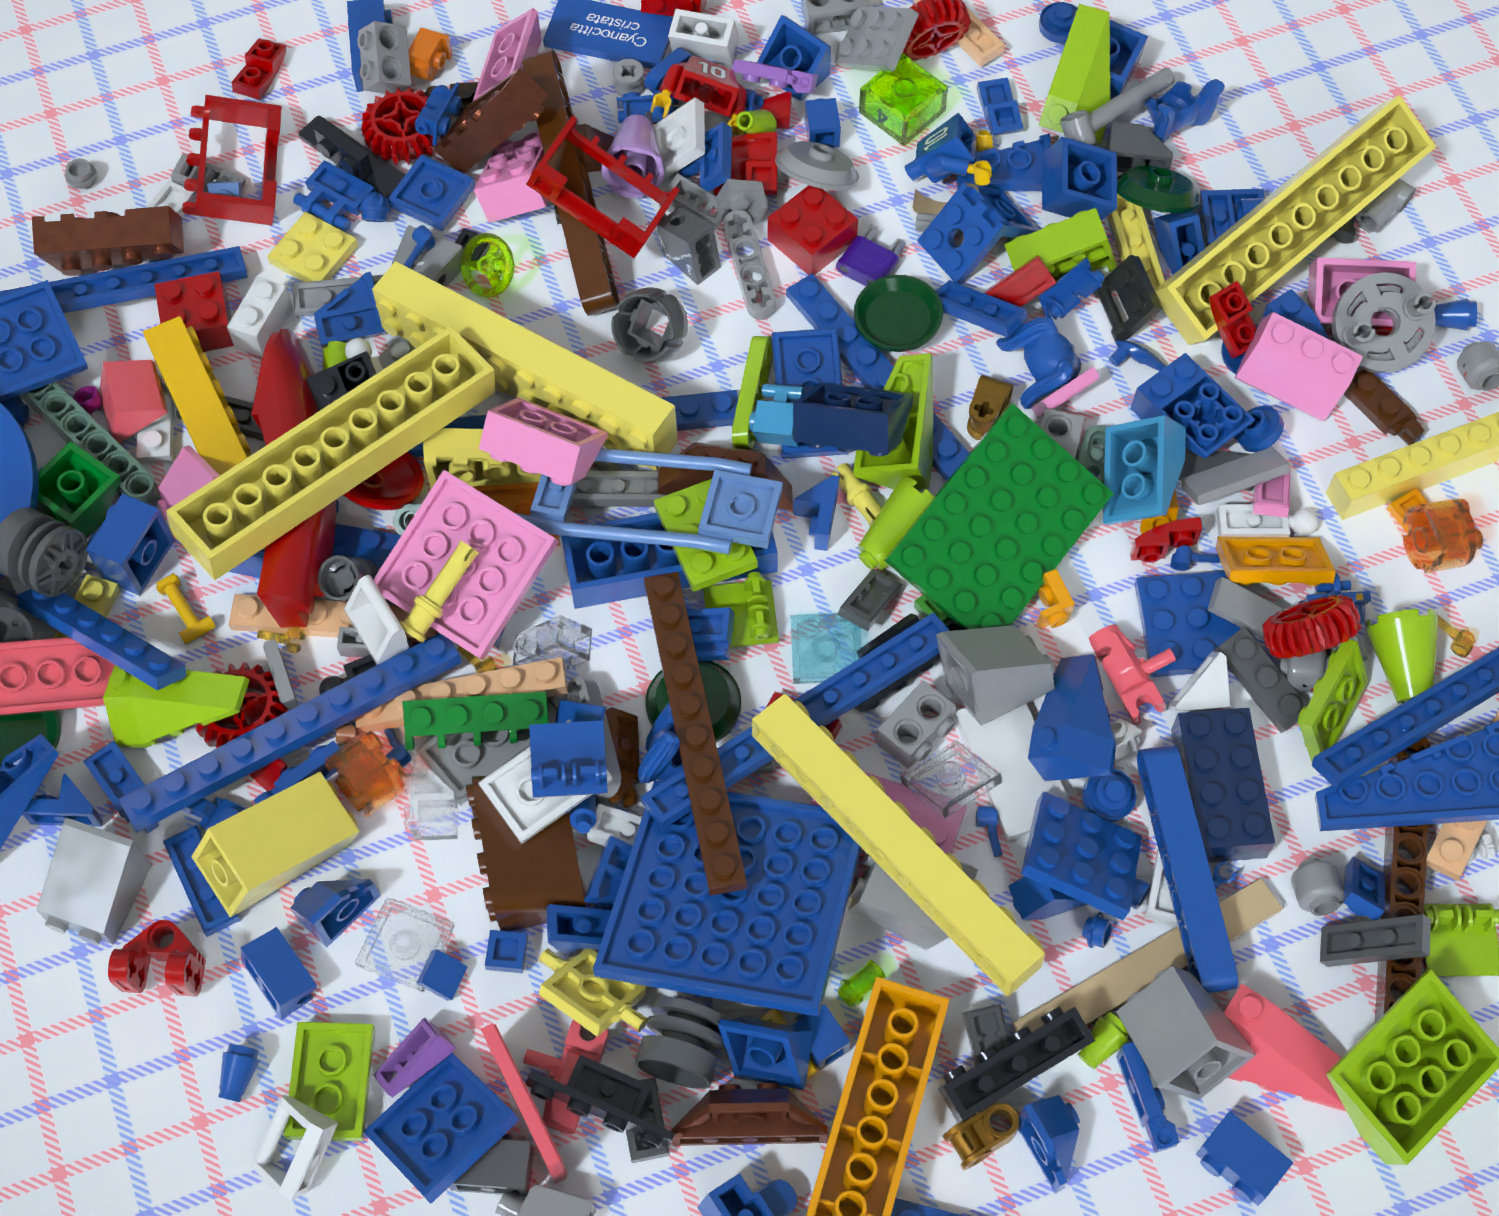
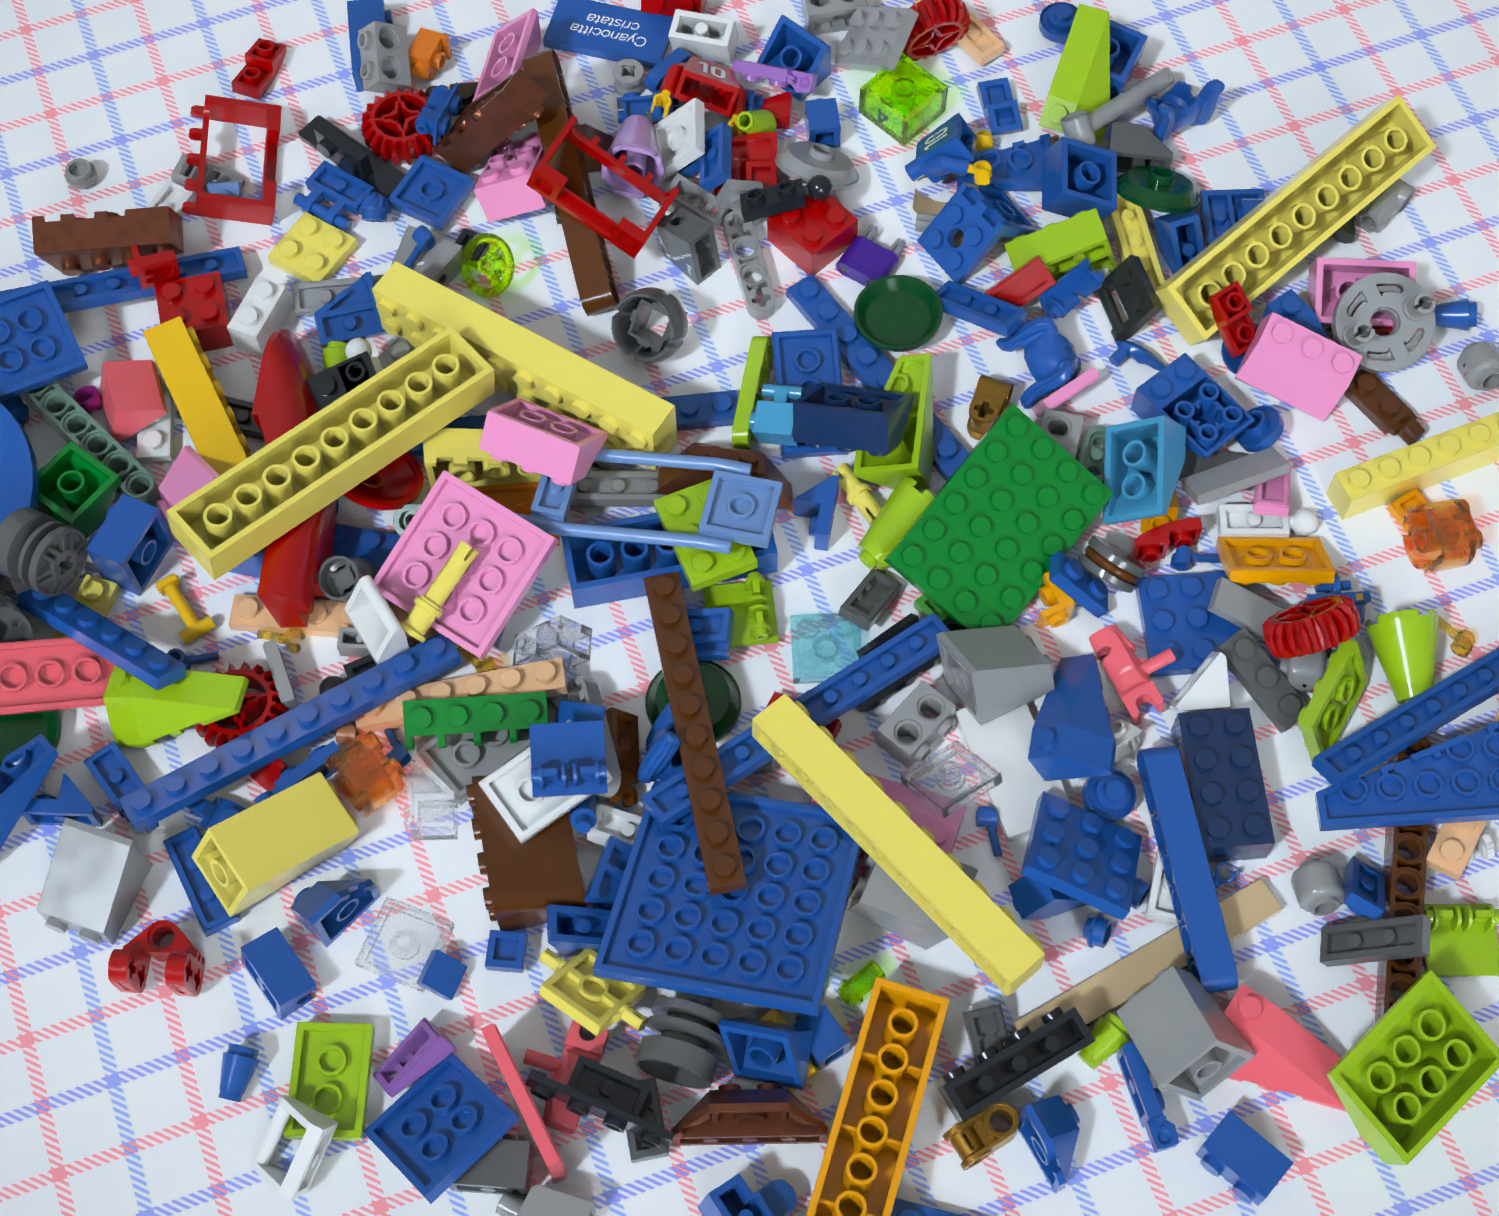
(153, 267): none -> red bracket
(193, 659): none -> blue hand
(783, 197): none -> black plate
(1078, 584): none -> blue plate
(1112, 564): none -> dark grey head

